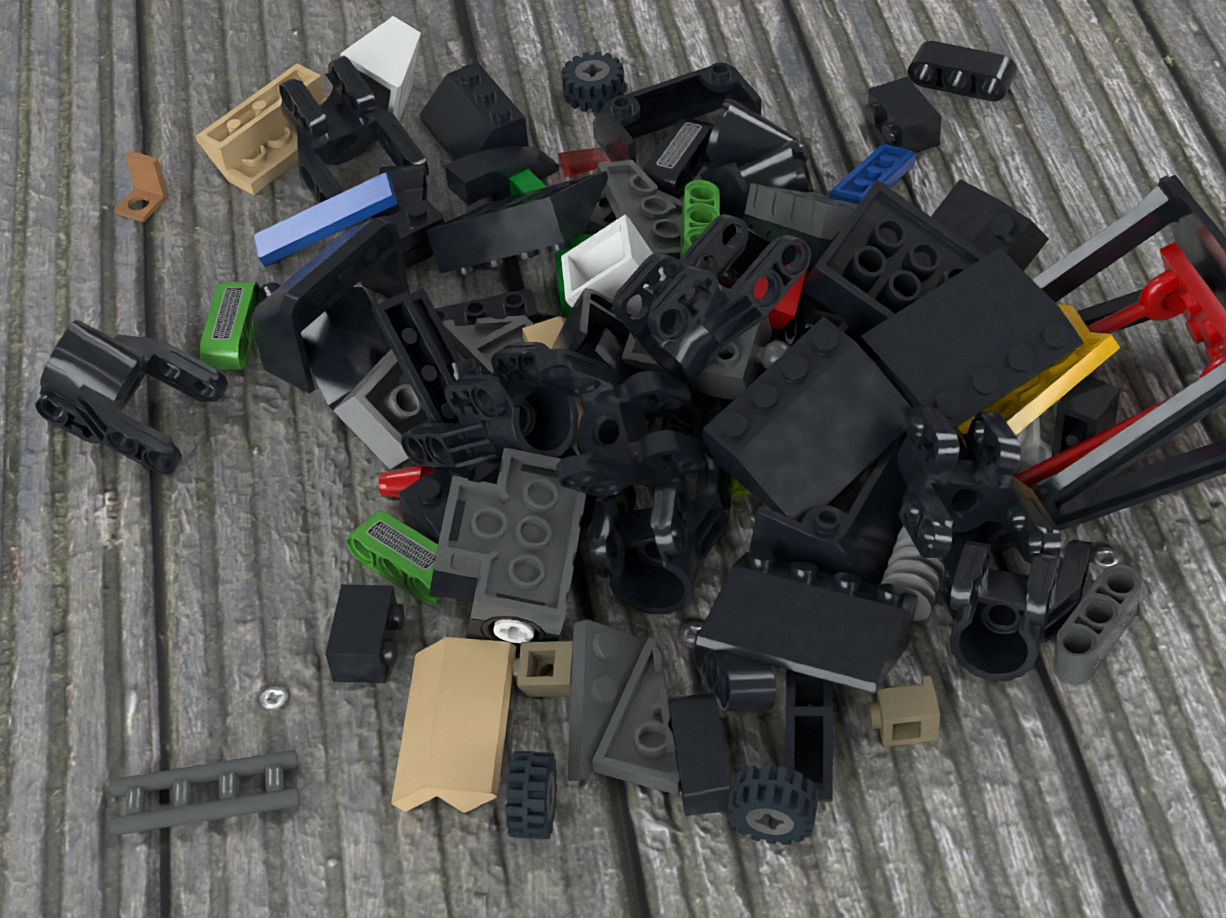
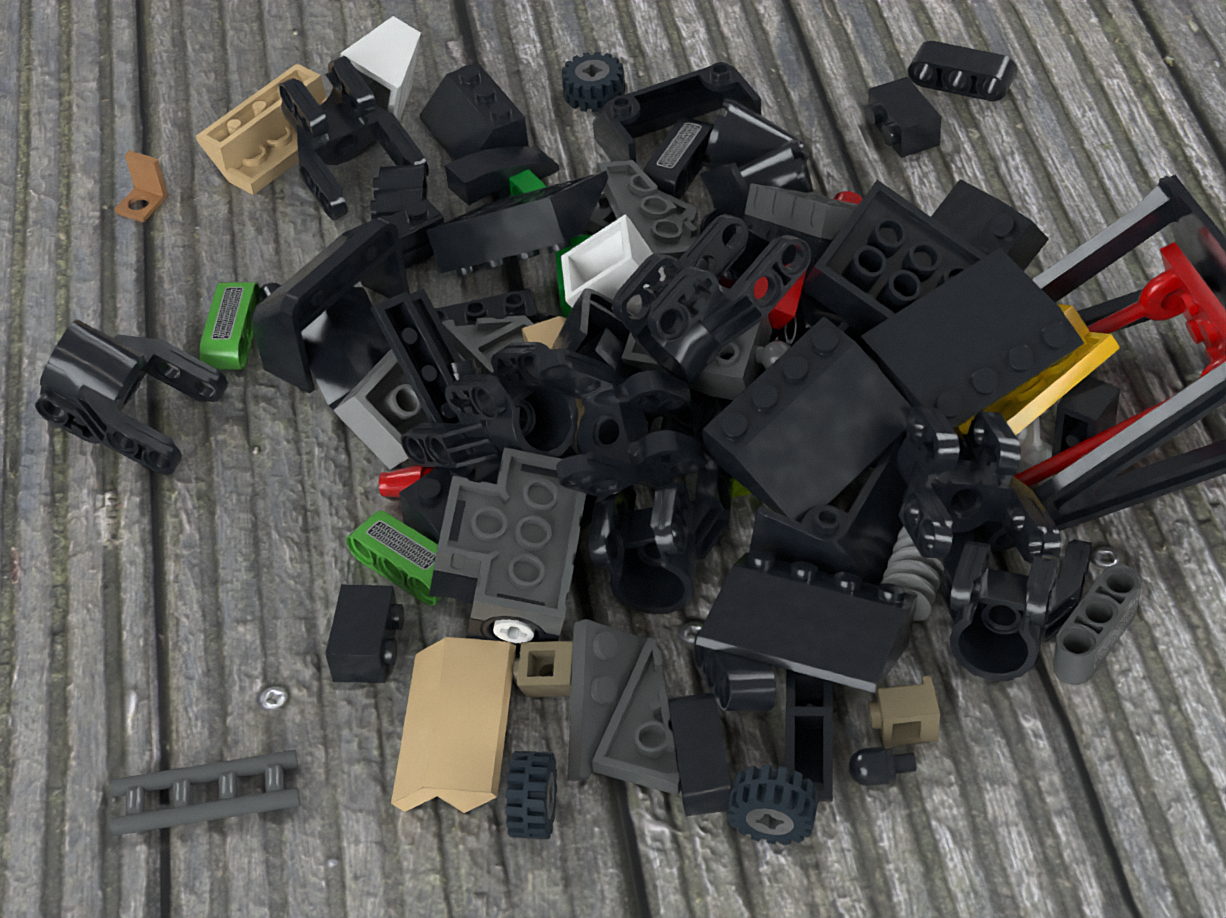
(325, 219): tile -> none
(580, 161): clear red piece -> none
(698, 211): bright green beam -> none
(879, 765): none -> black cylinder
(884, 164): blue tile -> none

